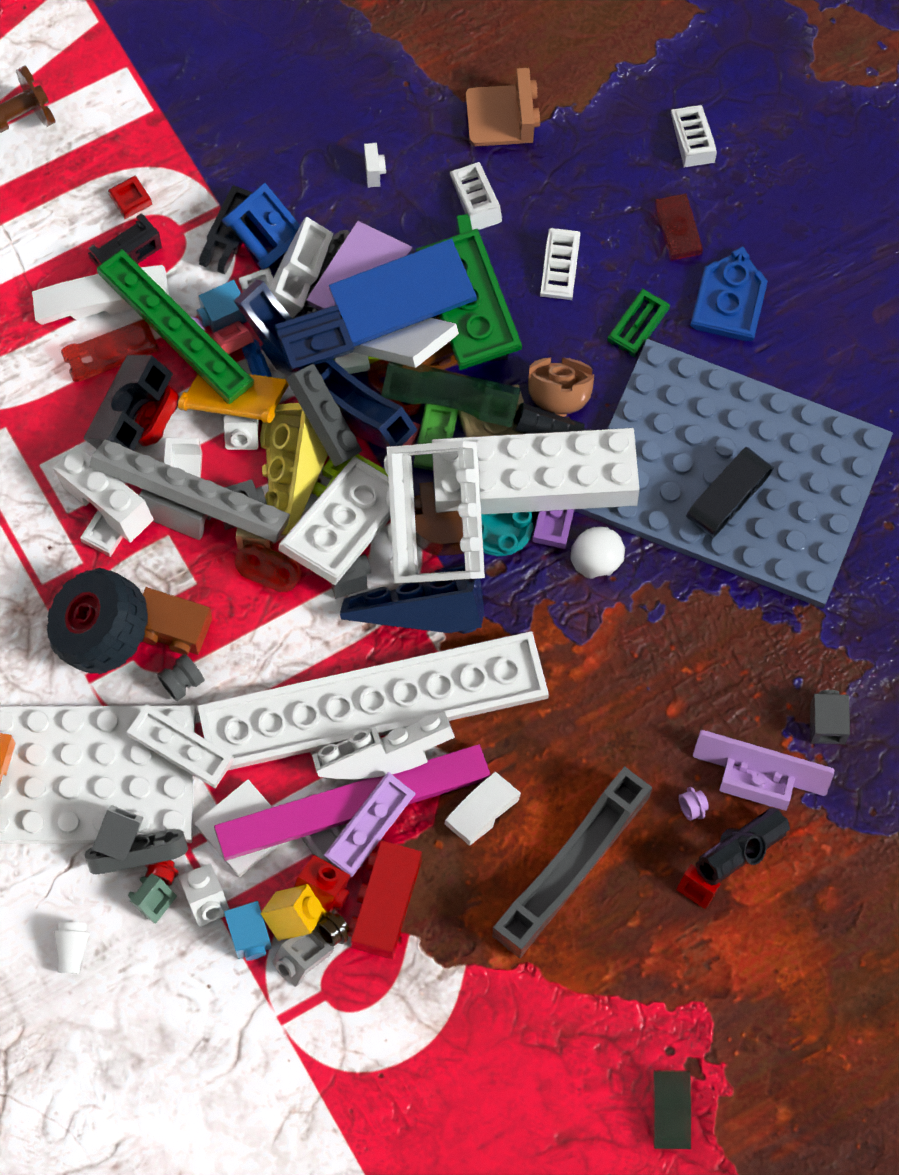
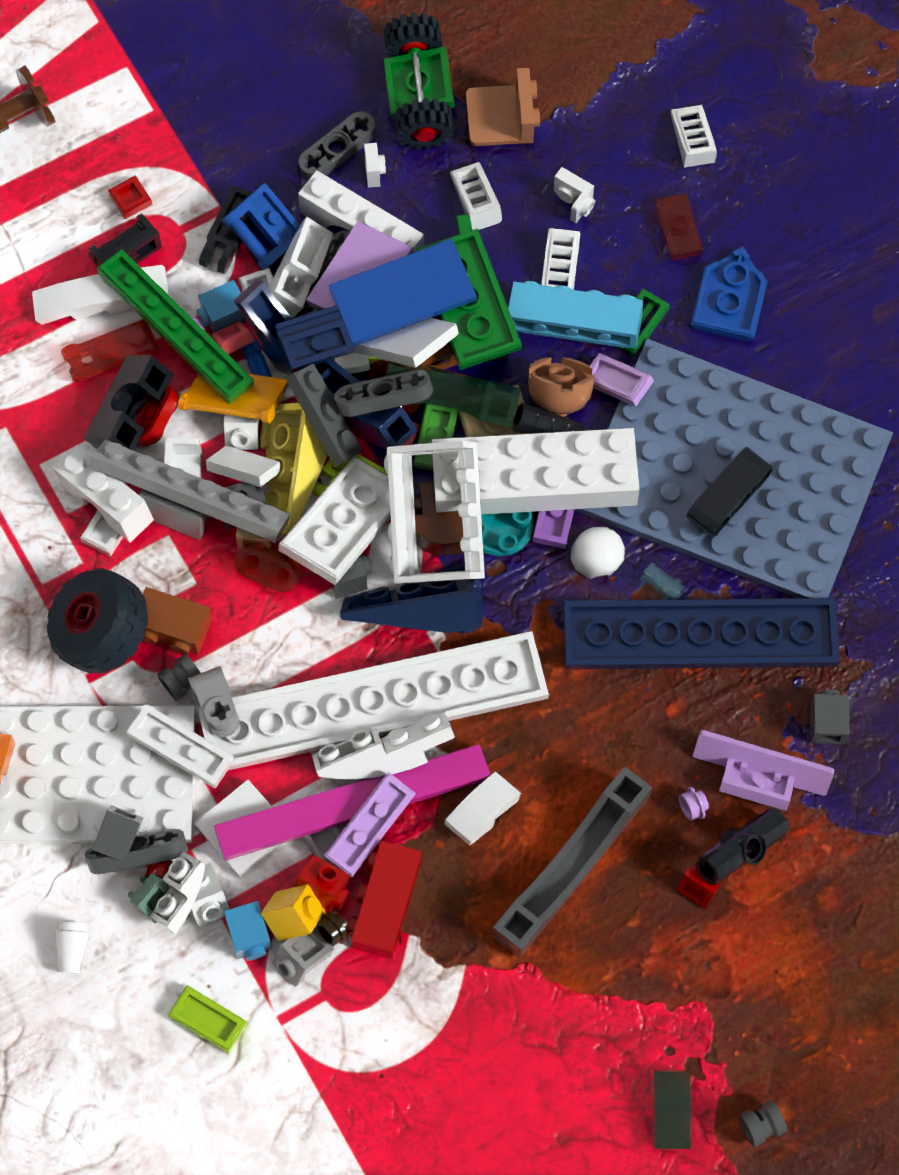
(184, 881): none -> white slope
(207, 1019): none -> lime tile
(215, 698): none -> light grey piece
(243, 466): none -> white tile
(334, 204): none -> white arch
(340, 133): none -> dark grey beam
(403, 387): none -> dark grey beam
(418, 81): none -> plate
(576, 190): none -> white bracket
(576, 314): none -> medium azure brick
(620, 379): none -> lavender tile
(662, 582): none -> clear light blue pin
(700, 633): none -> dark blue plate
(762, 1123): none -> dark grey wheel

